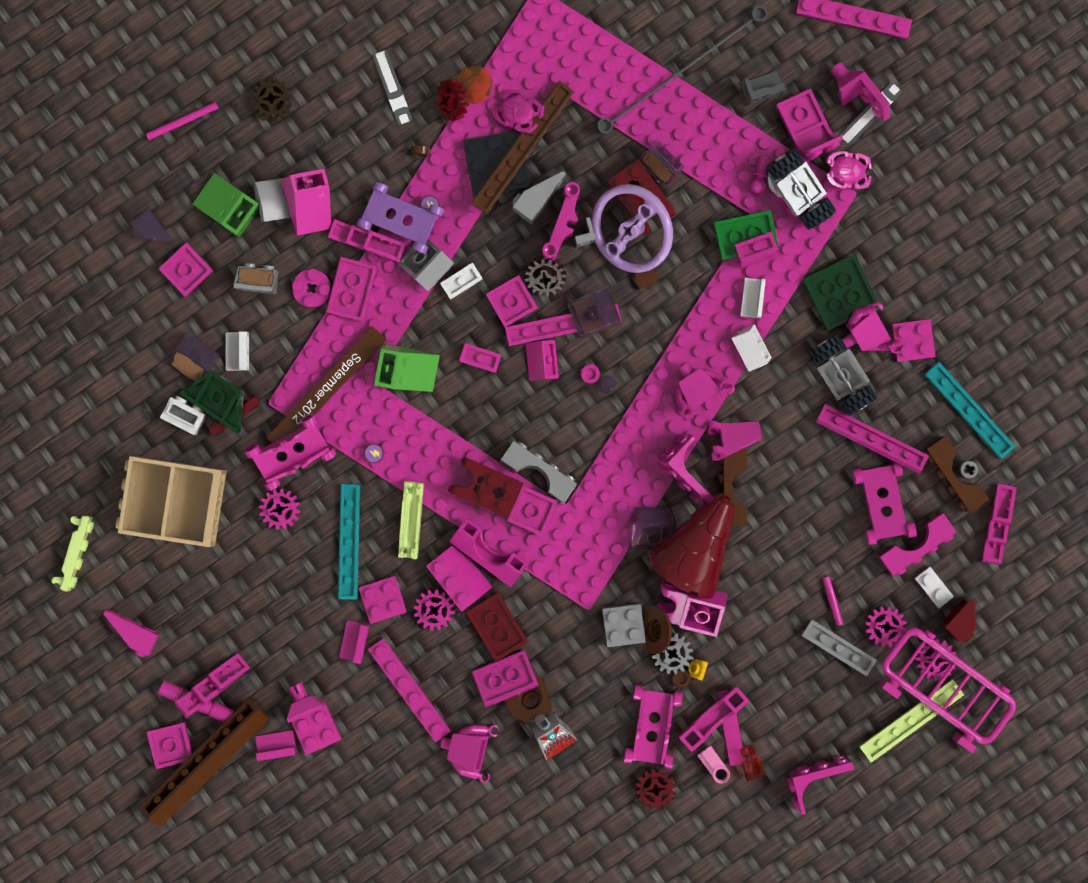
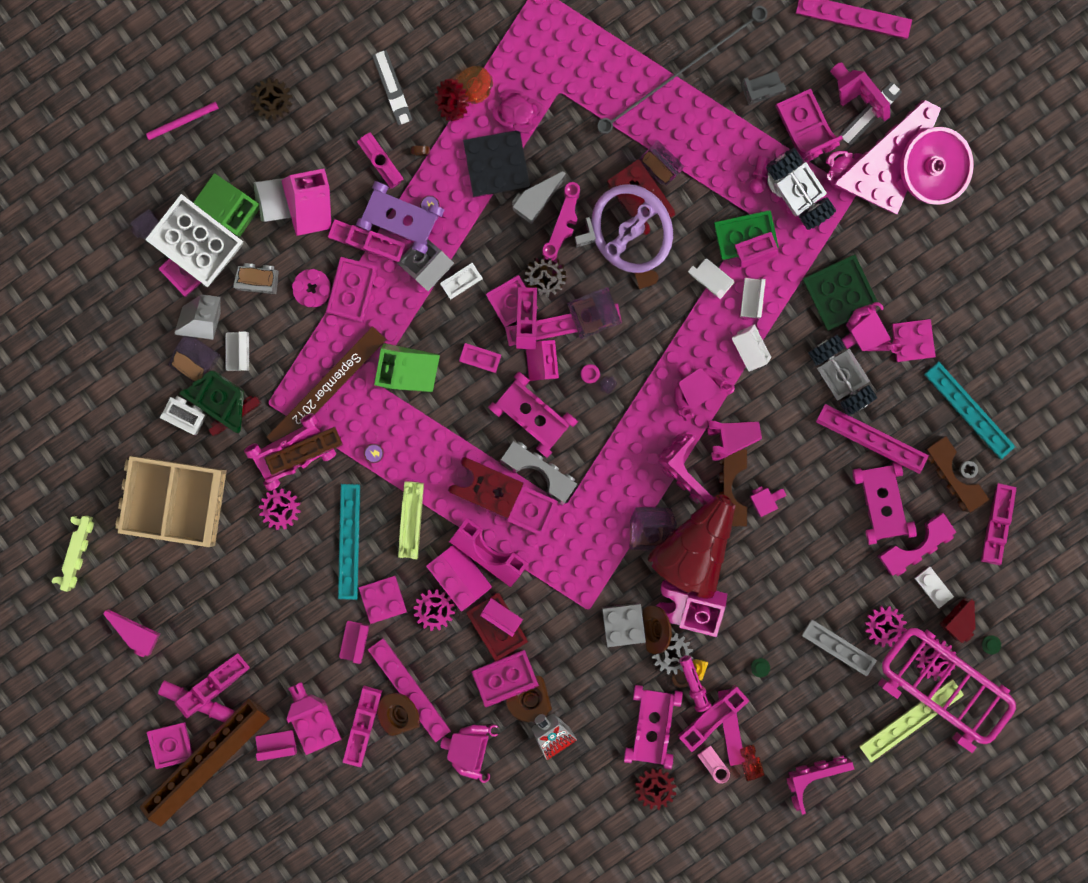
(194, 240): none -> white slope
(199, 317): none -> light grey slope
(303, 451): none -> reddish brown plate
(362, 726): none -> dark pink slope
(374, 150): none -> dark pink piece
(397, 714): none -> reddish brown hat
(501, 617): none -> dark pink panel
(519, 394): none -> dark pink piece
(521, 149): reddish brown tile -> none
(526, 318): none -> dark pink slope
(697, 691): none -> dark pink pin
(712, 278): none -> white panel
(760, 667): none -> dark green plate
(765, 501): none -> dark pink brick
(832, 600): dark pink piece -> none
(878, 172): none -> wing
(936, 165): none -> dark pink dish
(991, 644): none -> dark green plate

